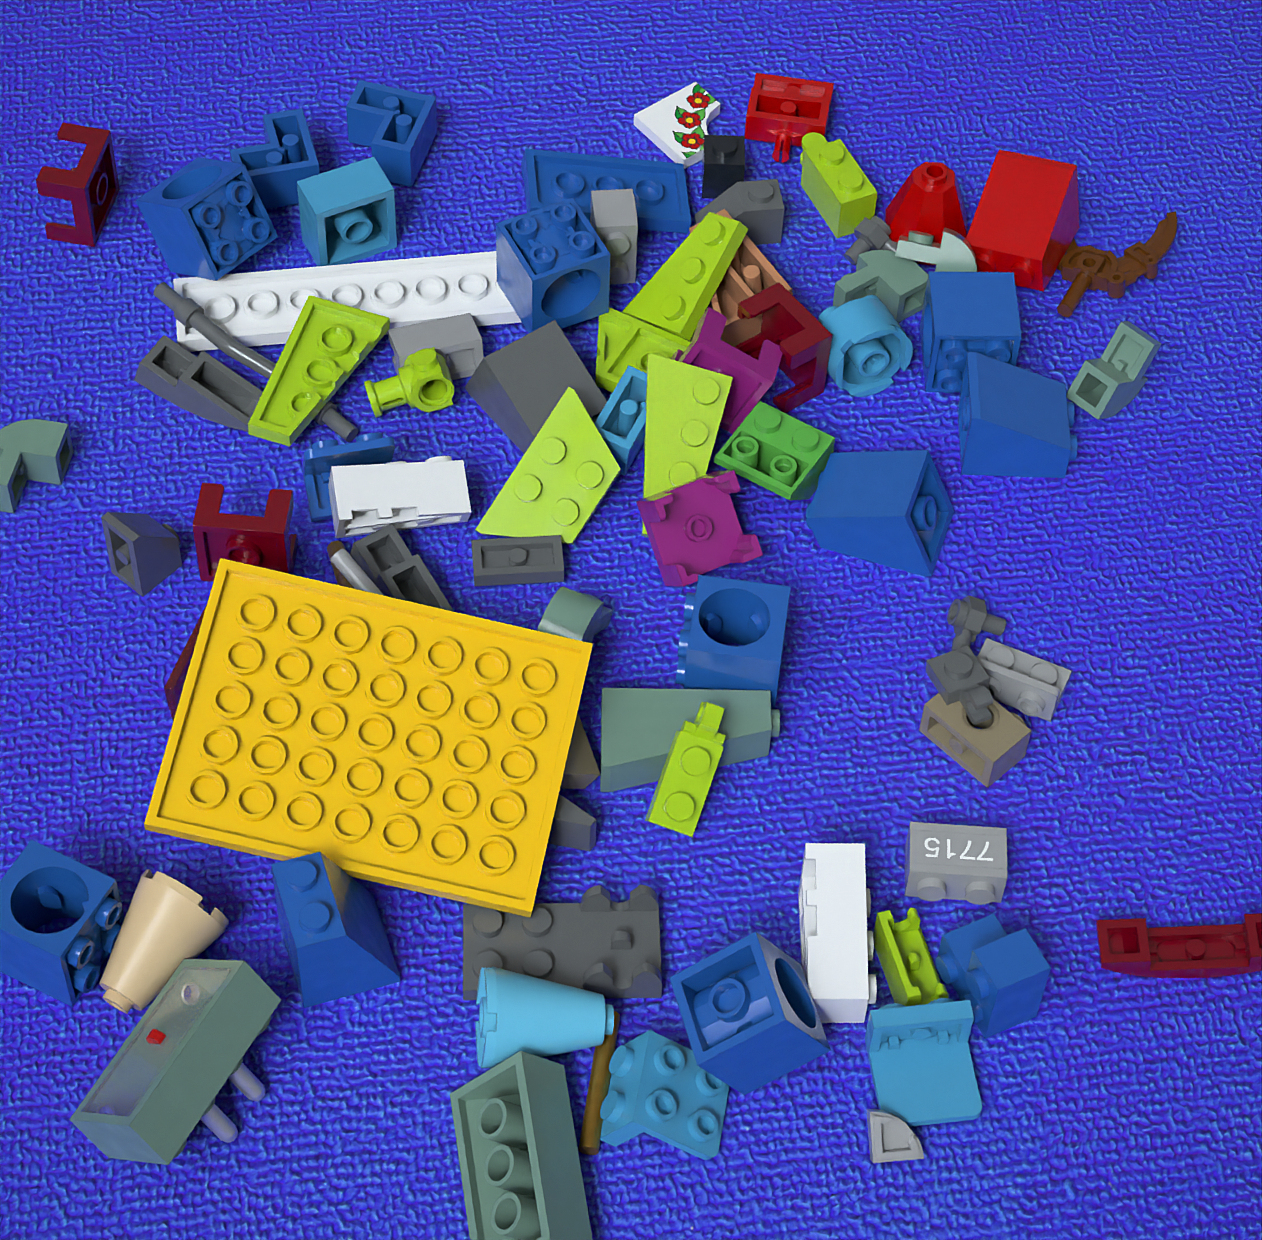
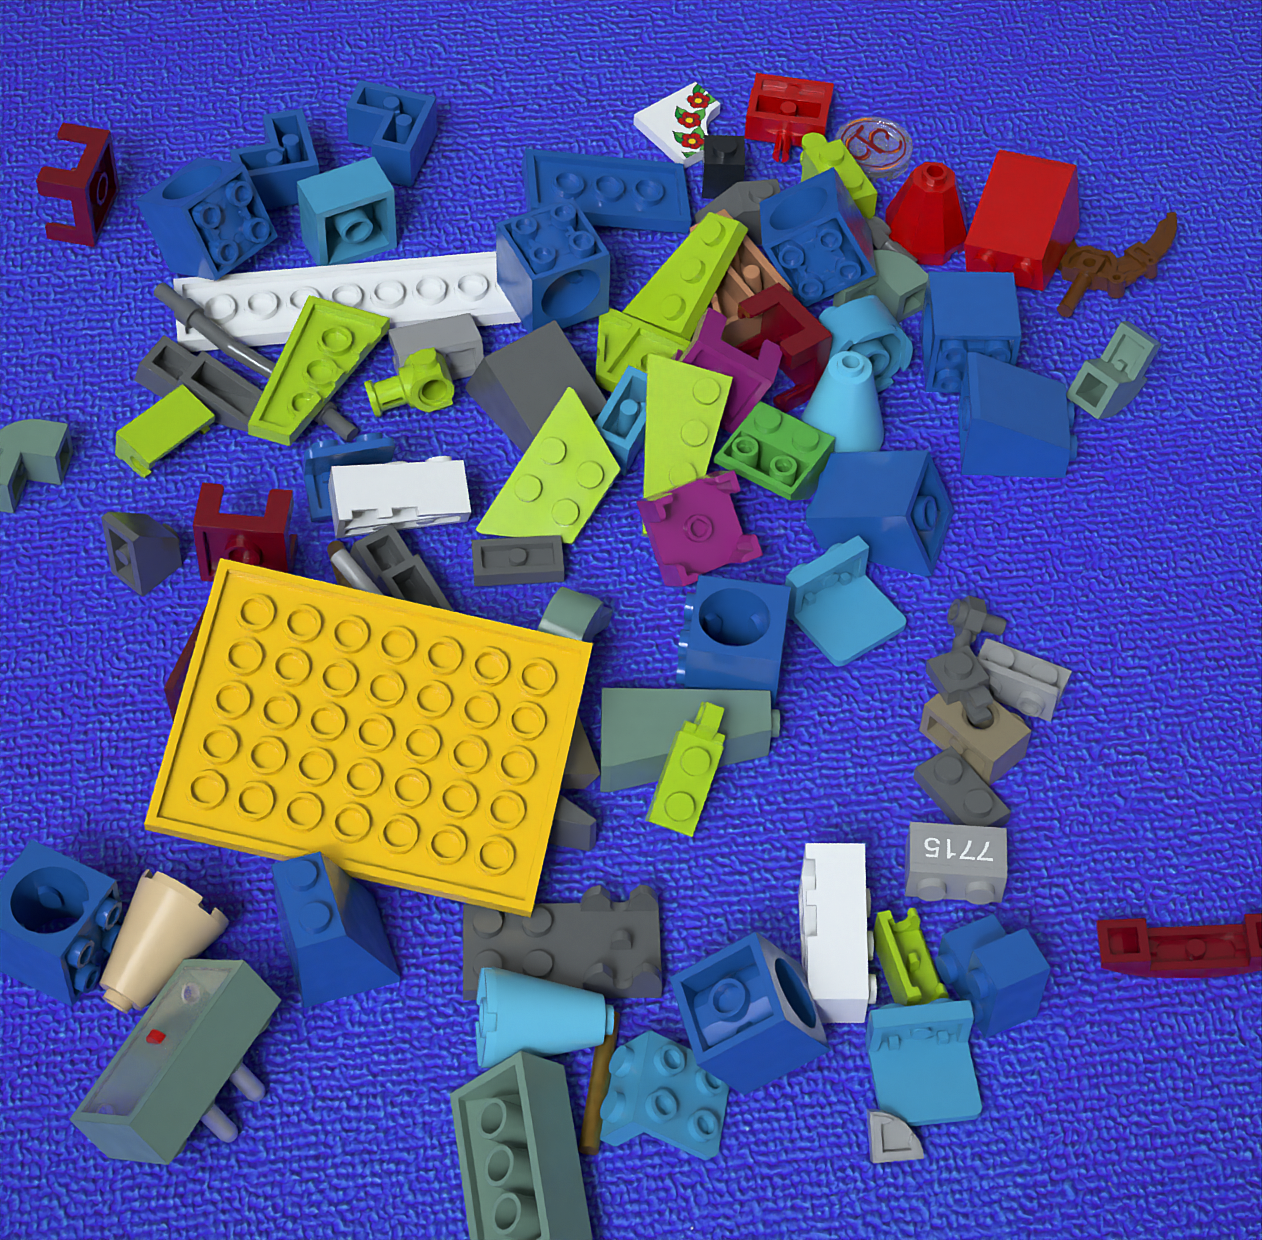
(161, 429): none -> lime hinge
(616, 224): light grey brick -> none
(817, 237): none -> blue brick
(840, 604): none -> dark azure bracket
(847, 404): none -> medium azure cone
(877, 146): none -> clear tile
(951, 255): brick -> none
(960, 791): none -> dark grey plate

